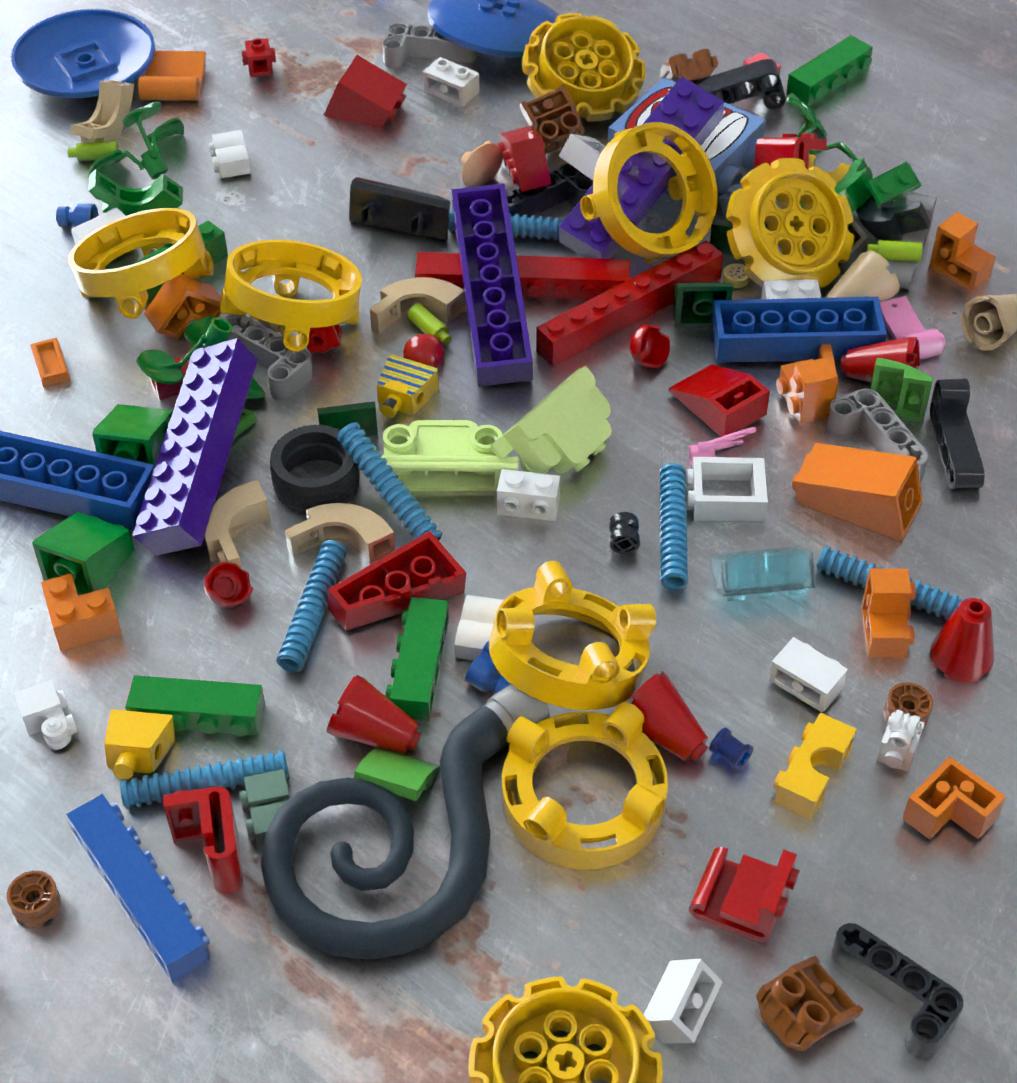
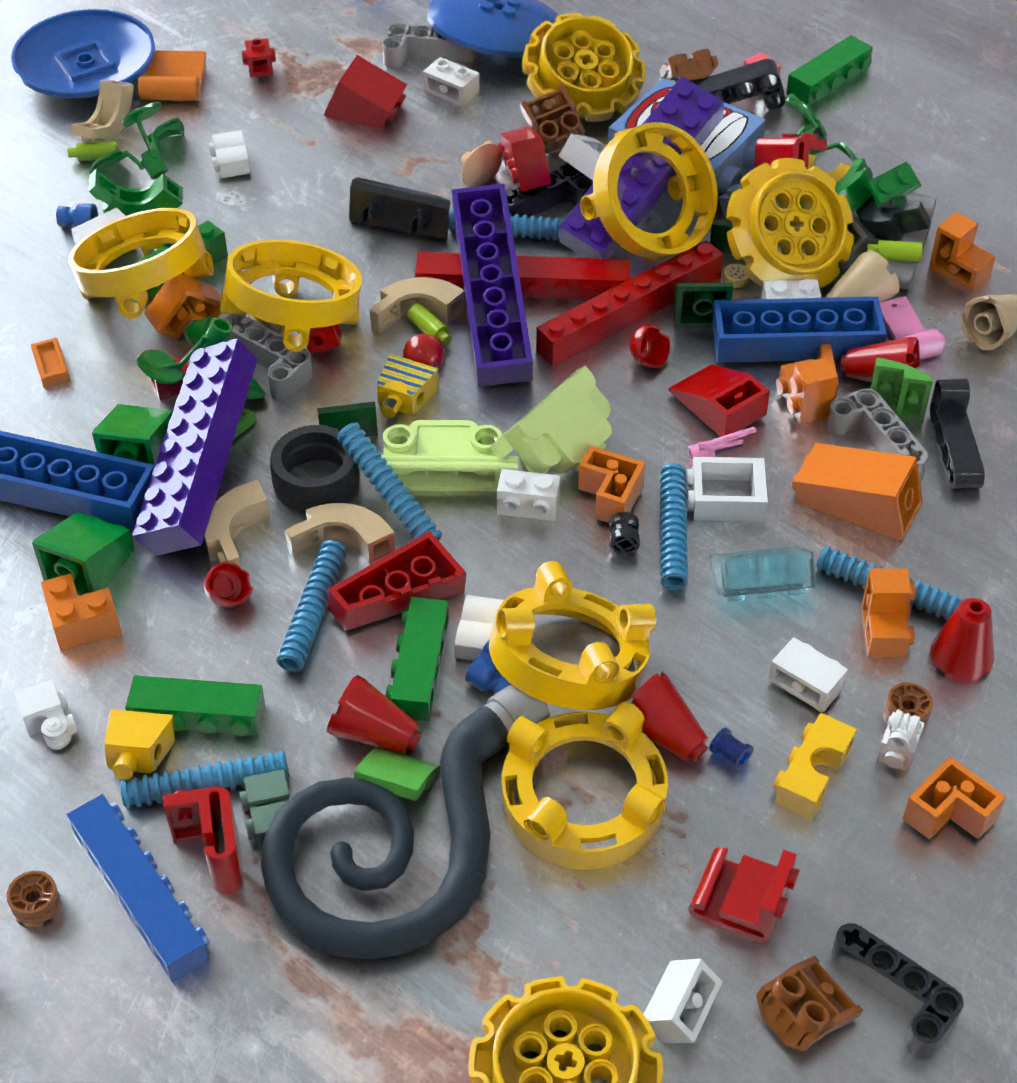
(613, 480): none -> orange brick

